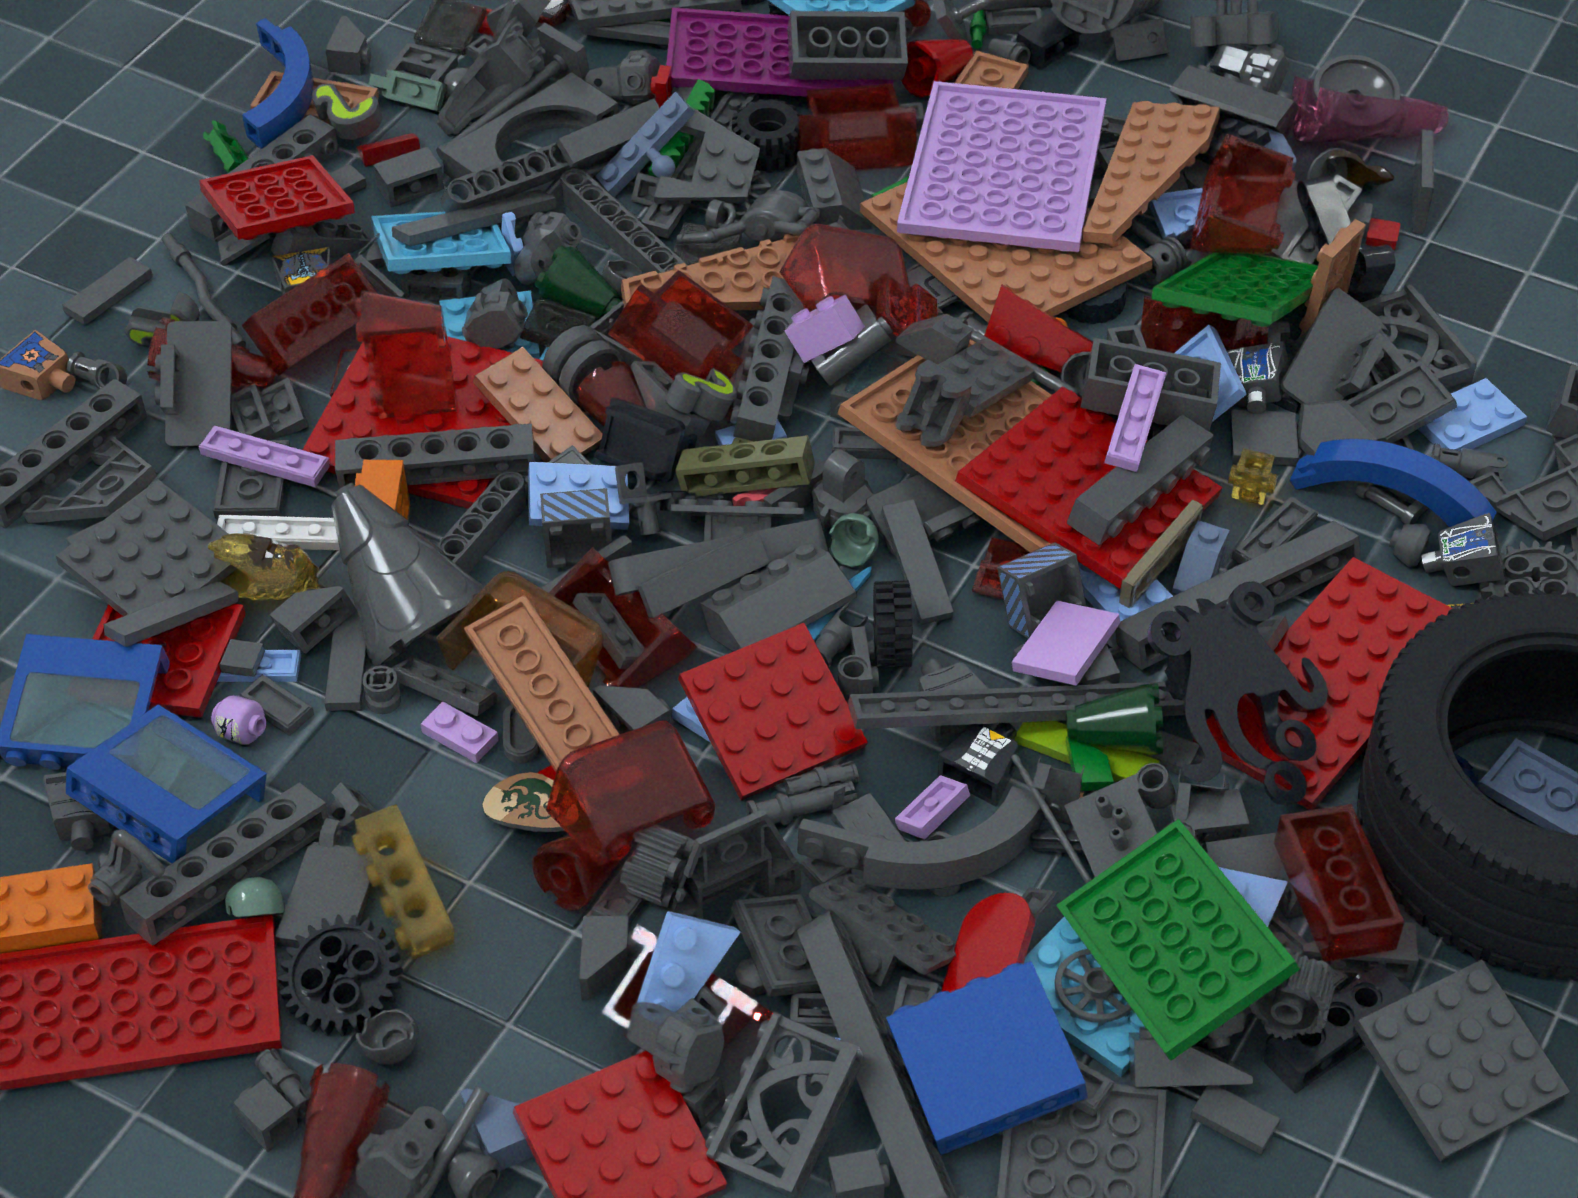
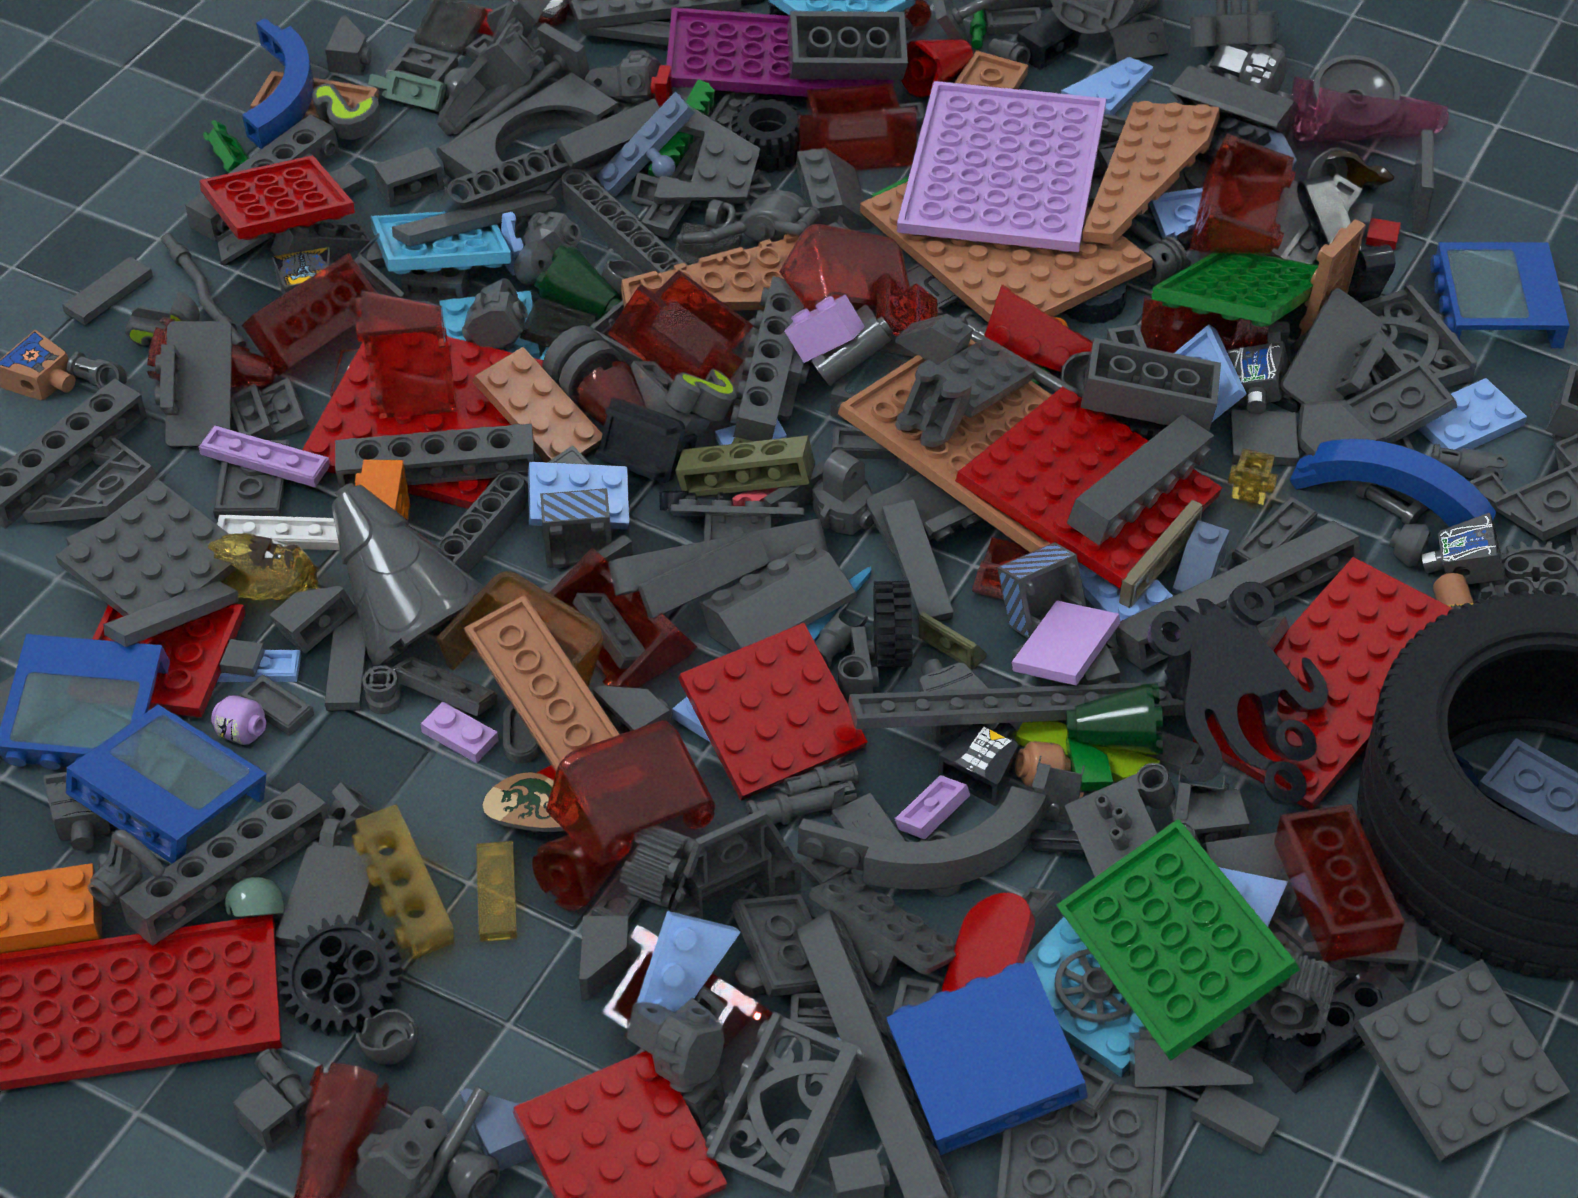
(388, 148): red slope -> none
(496, 891): none -> clear yellow tile
(638, 496): dark grey bracket -> none
(853, 540): sand green hair -> none
(950, 641): none -> olive slope
(1028, 758): none -> nougat head
(1043, 805): dark grey piece -> none
(1114, 83): none -> light blue wing
(1135, 418): lavender tile -> none
(1452, 589): none -> nougat brick
(1499, 288): none -> panel

